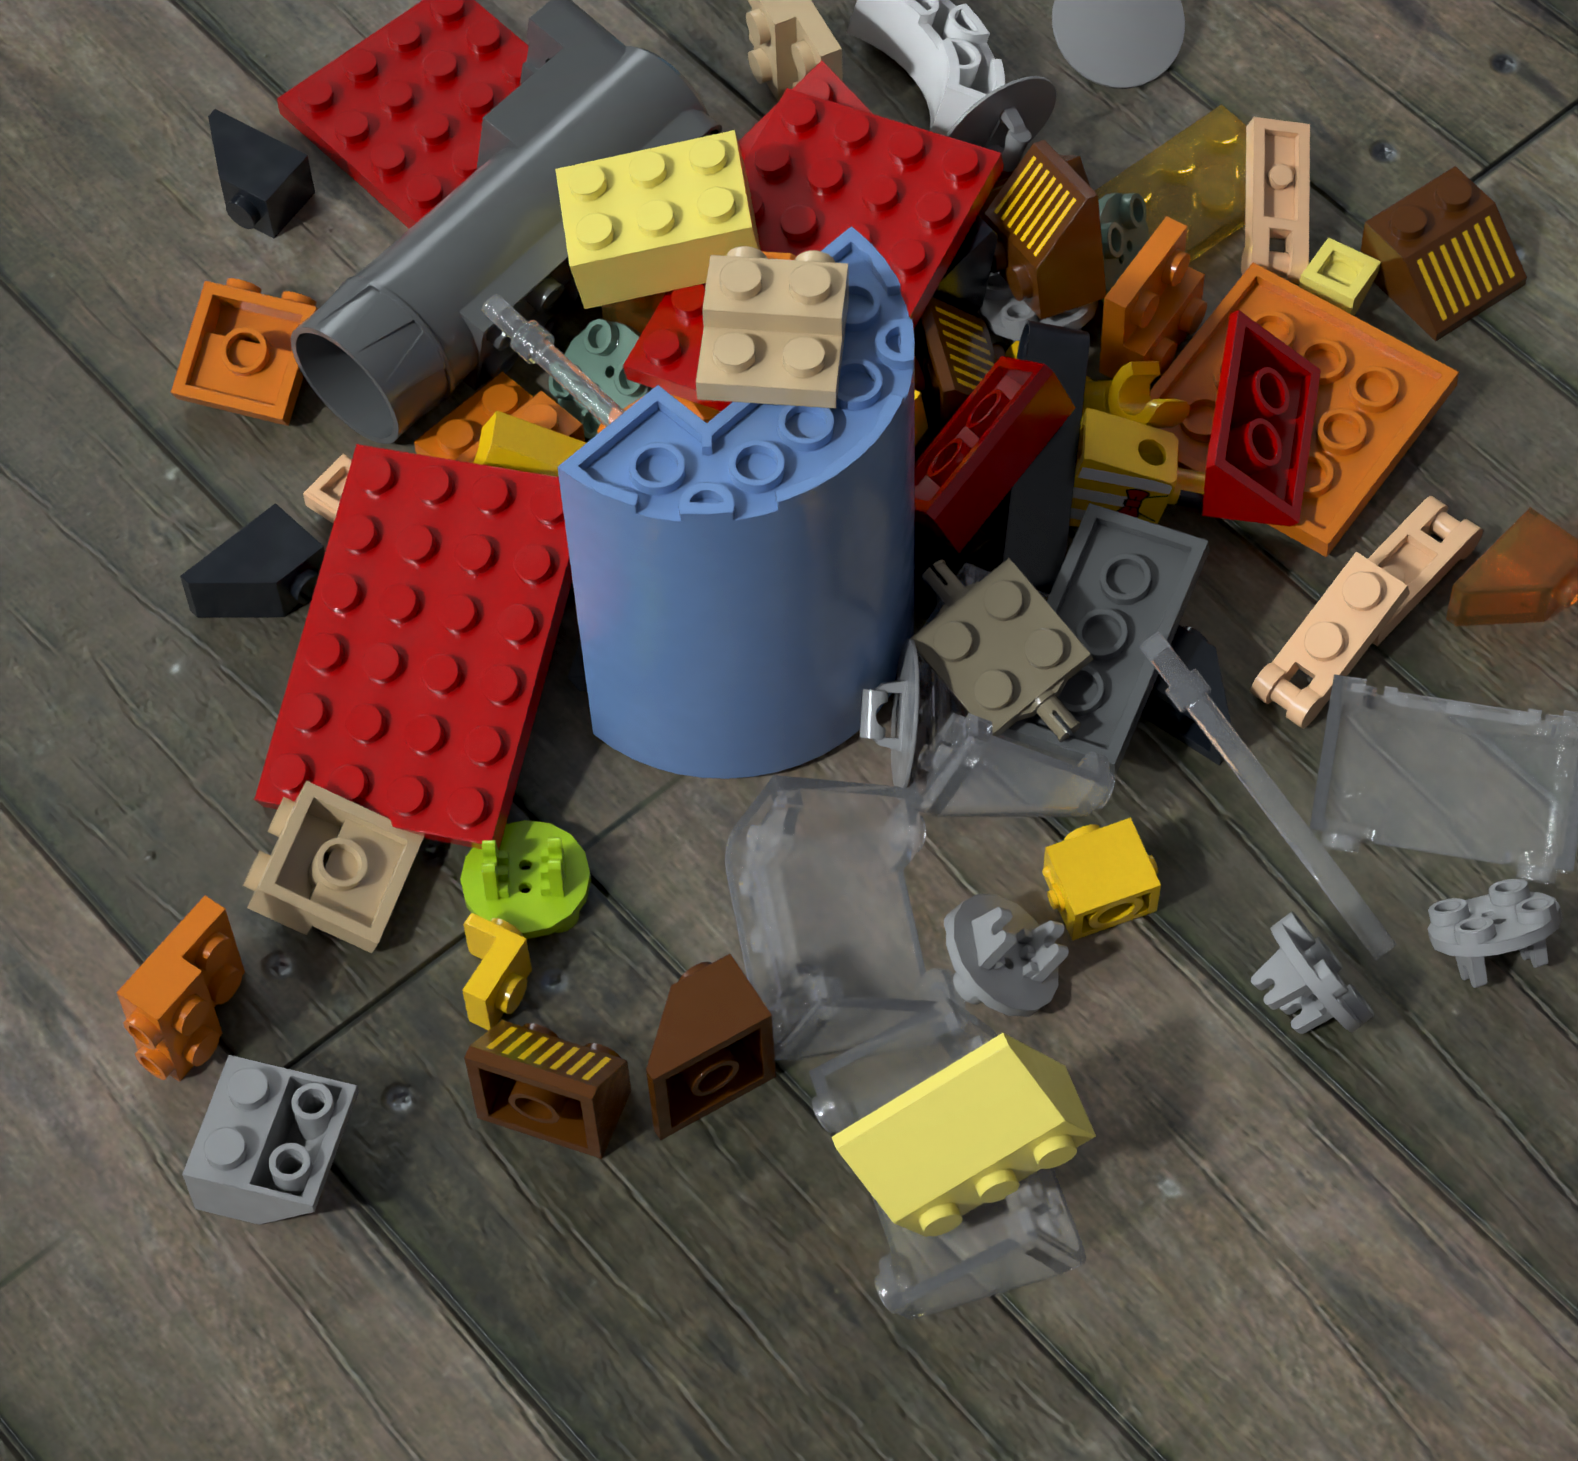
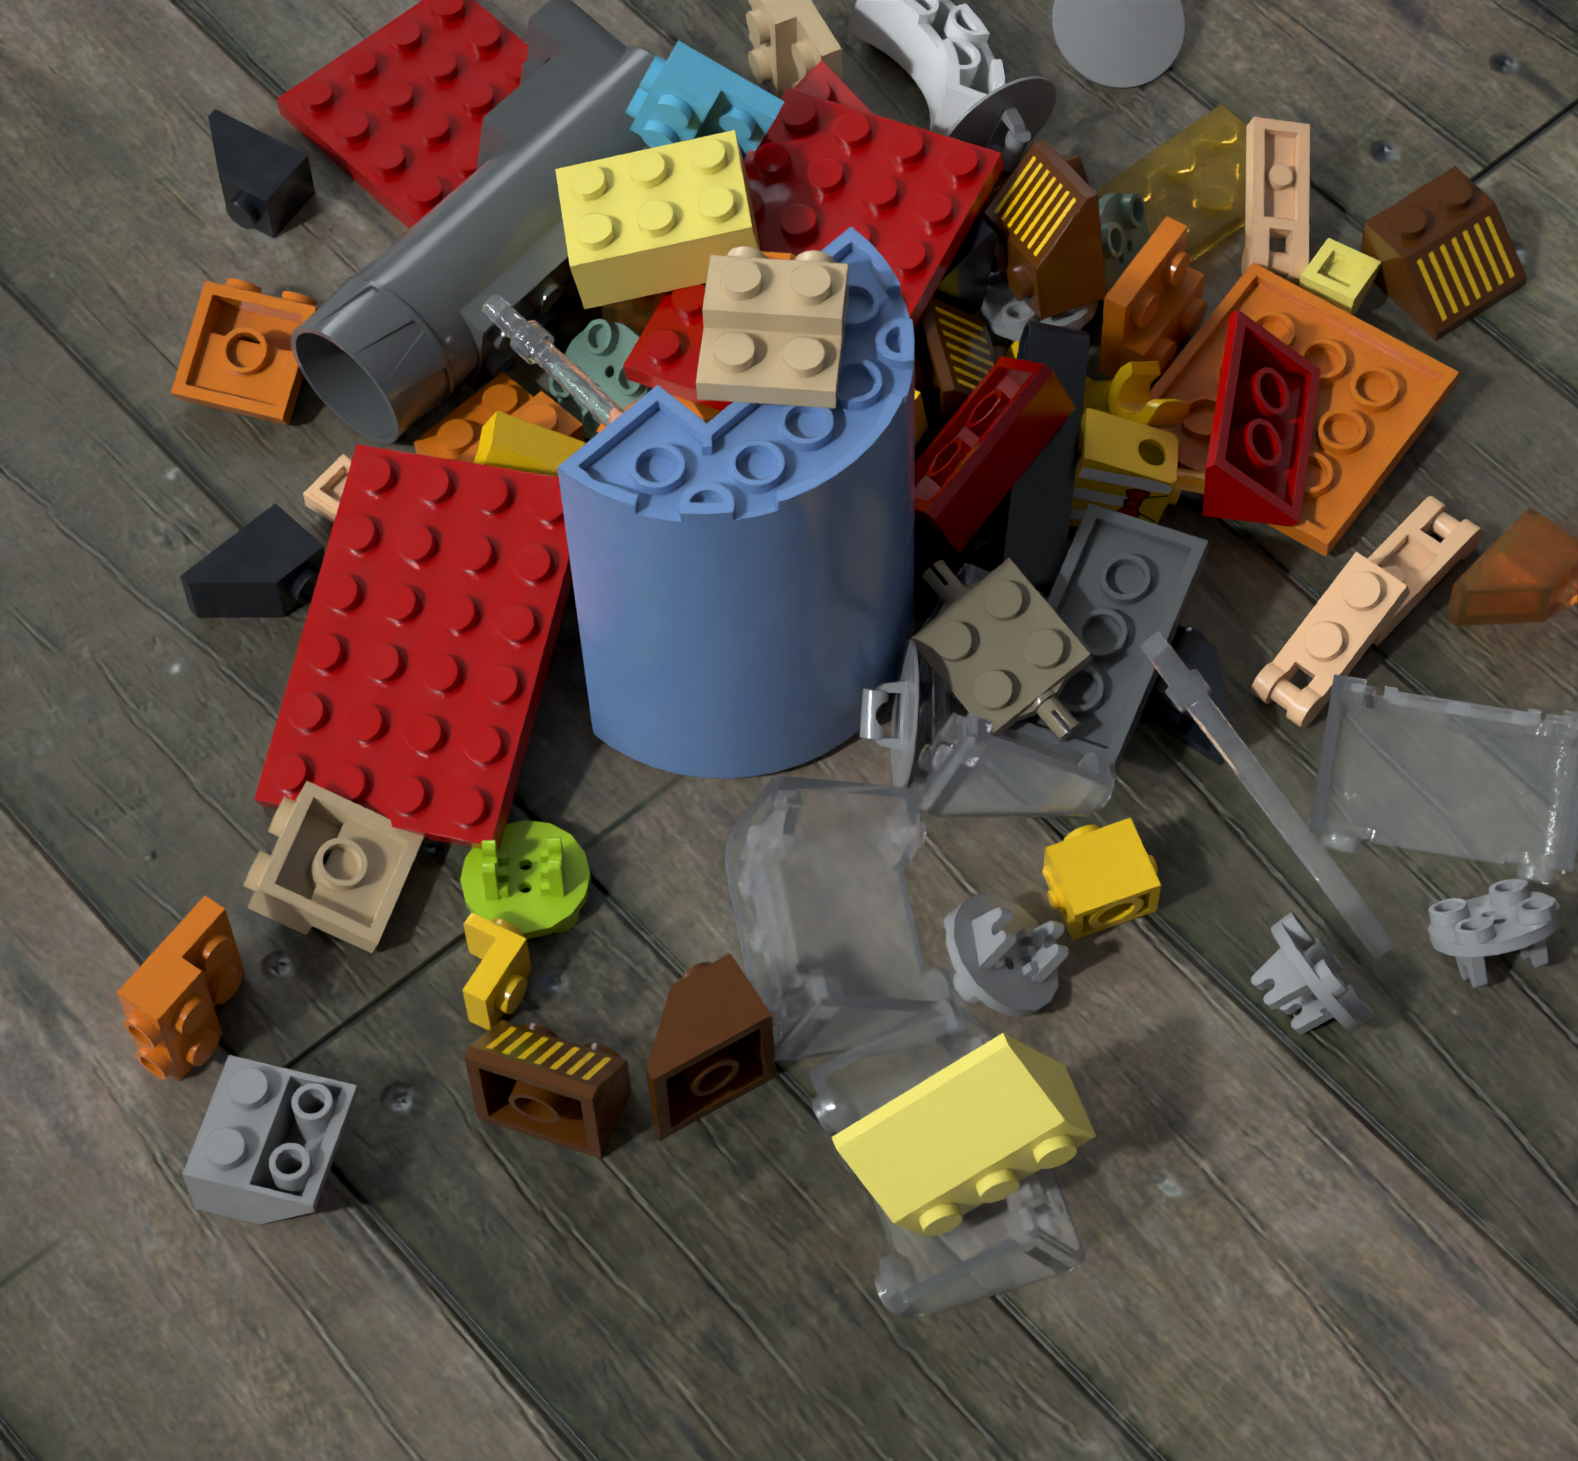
(699, 98): none -> medium azure plate

